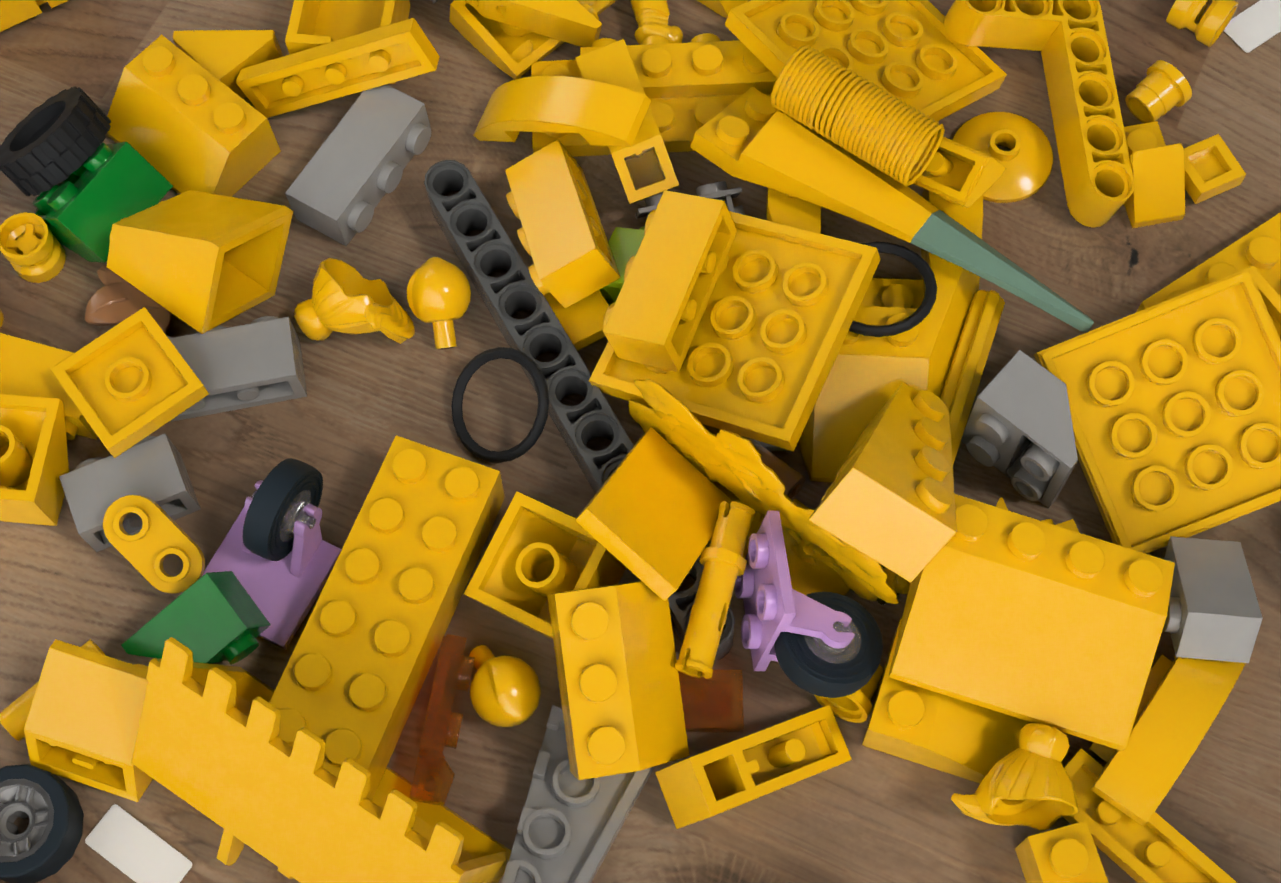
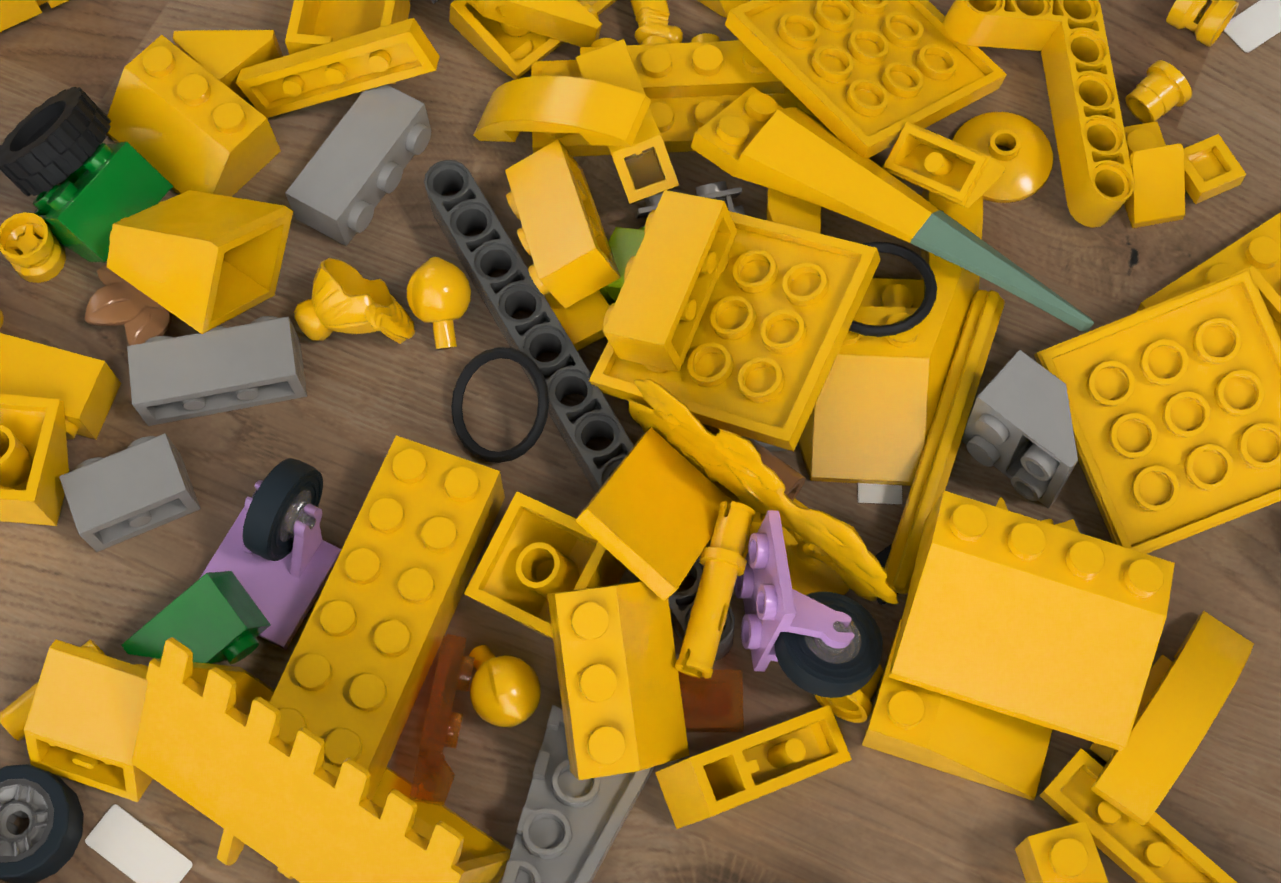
(129, 382): yellow plate -> none
(154, 542): yellow plate -> none
(868, 125): yellow piece -> none
(896, 485): yellow wedge -> none
(1026, 785): yellow hair -> none
(1211, 601): light grey brick -> none

